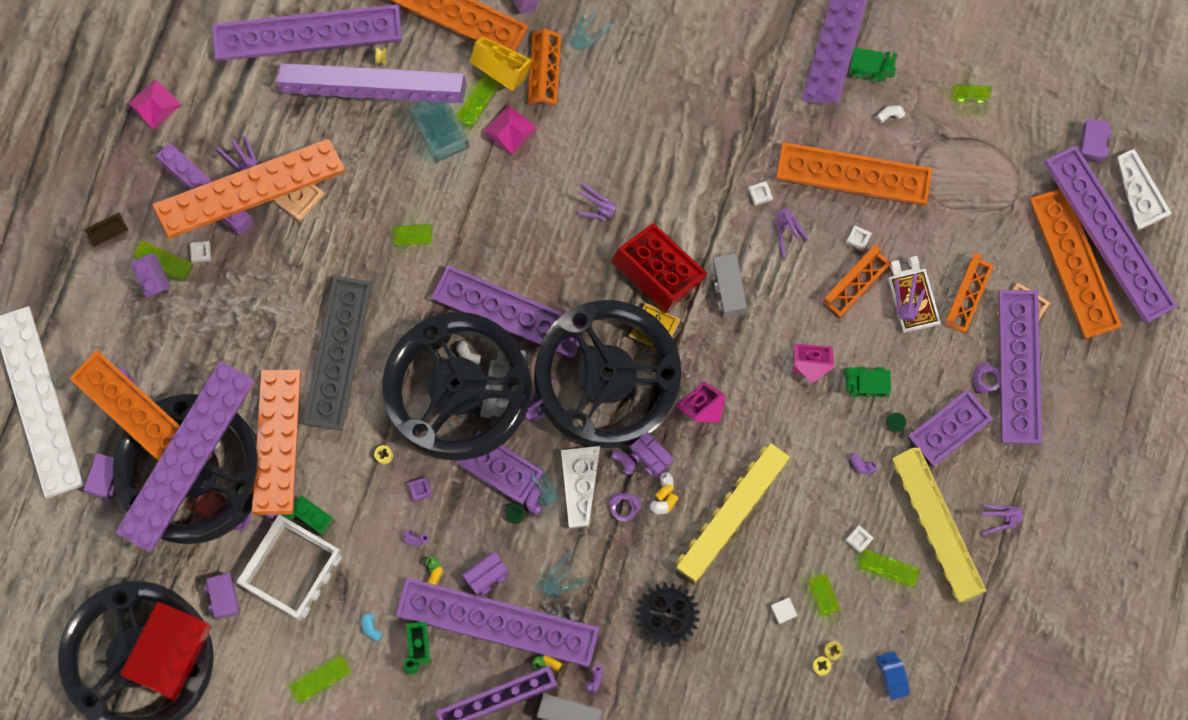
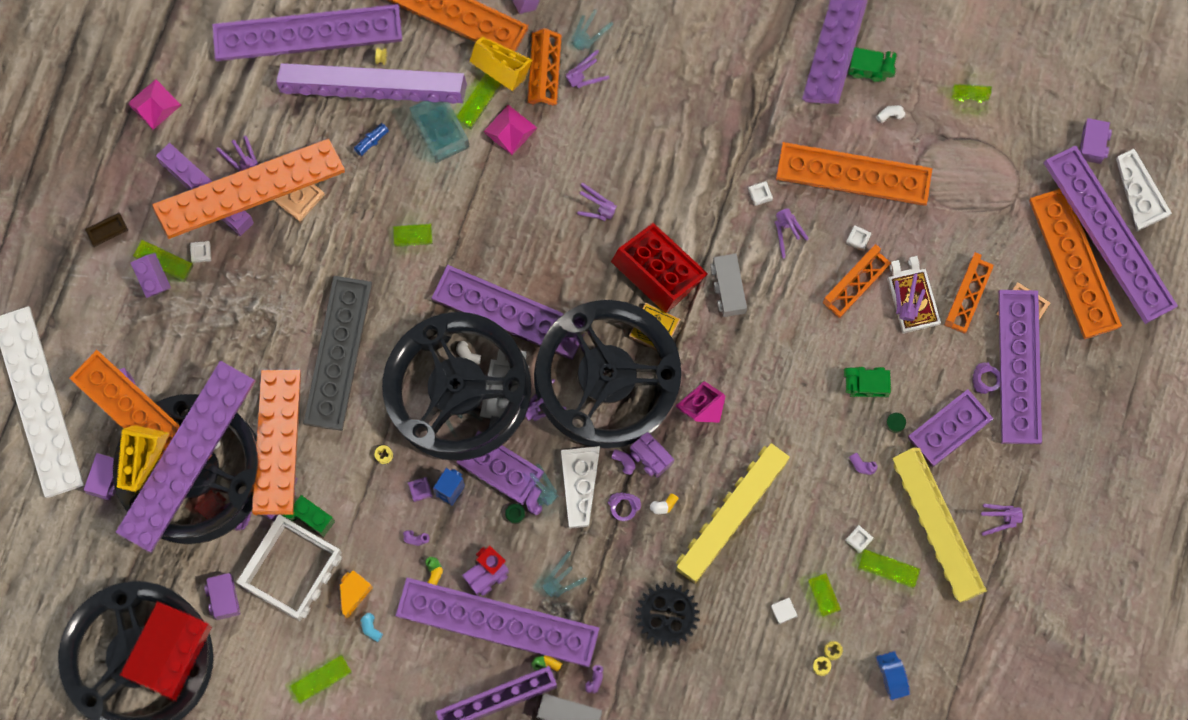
(138, 455): none -> yellow wedge
(353, 591): none -> light orange slope
(371, 139): none -> blue pin
(418, 647): green hinge -> none
(449, 486): none -> blue brick
(482, 556): none -> red bracket
(576, 76): none -> medium lavender plant
(667, 486): arm -> none
(812, 360): dark pink slope -> none

